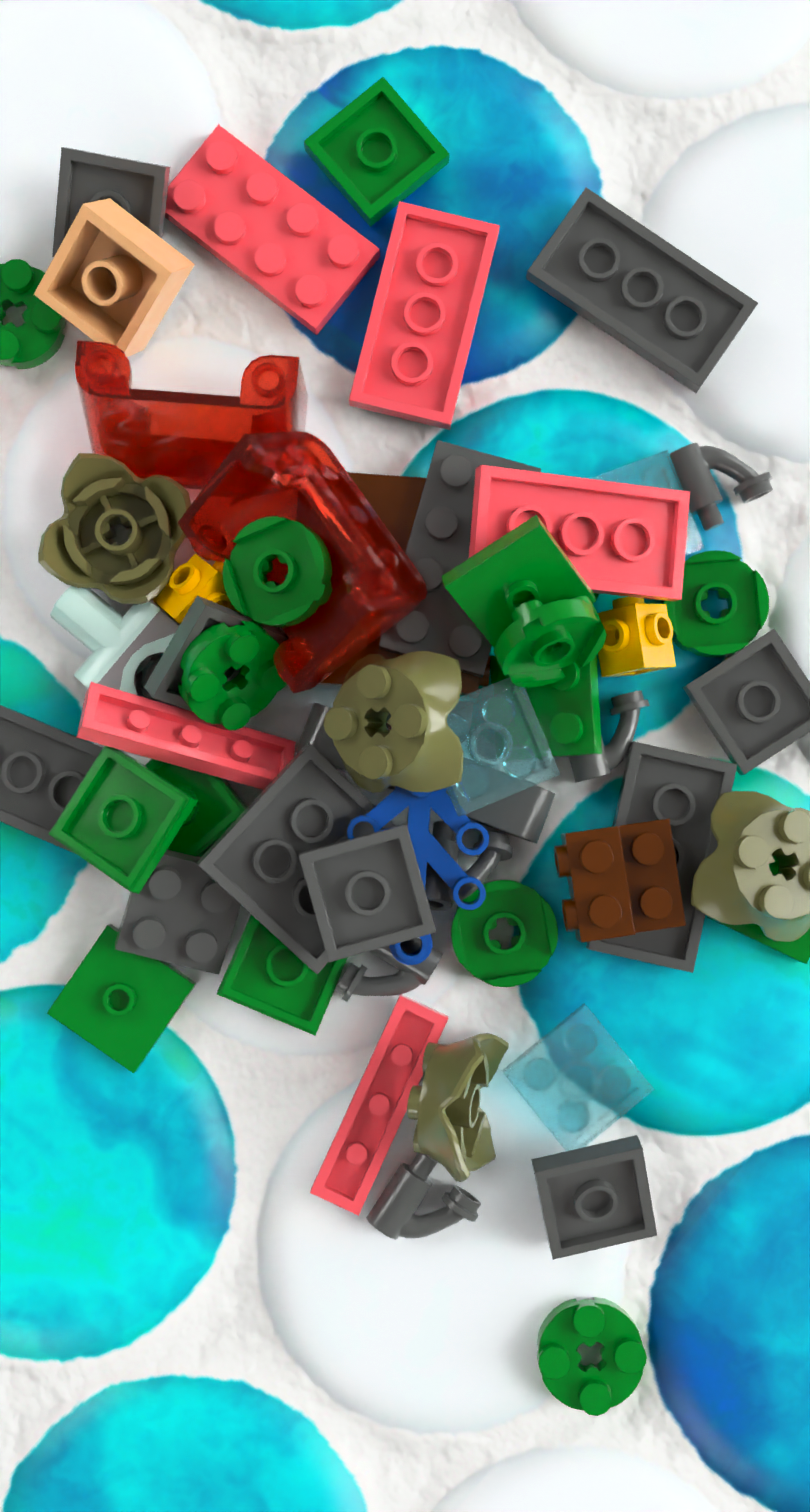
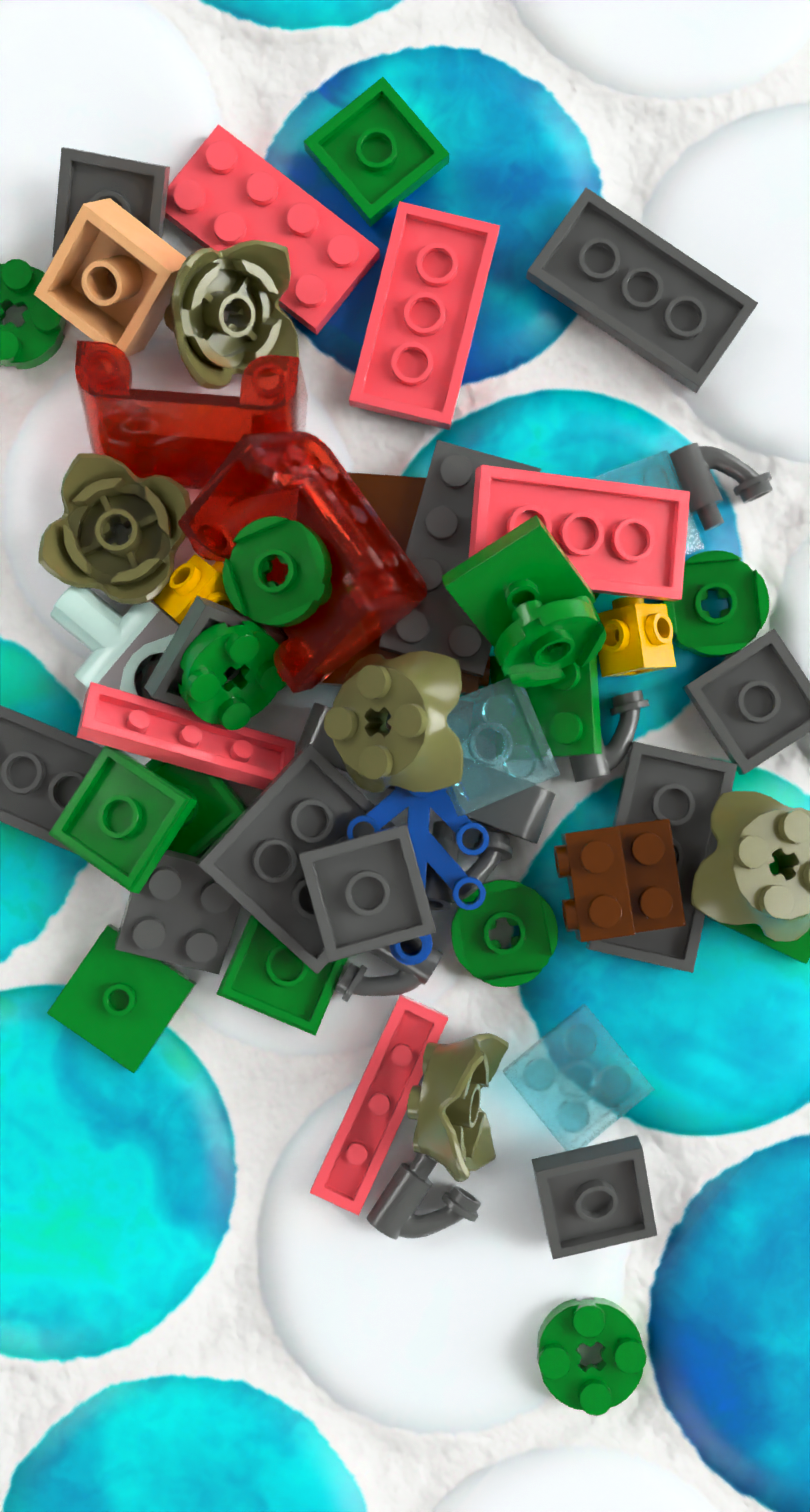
(251, 282): none -> olive brick

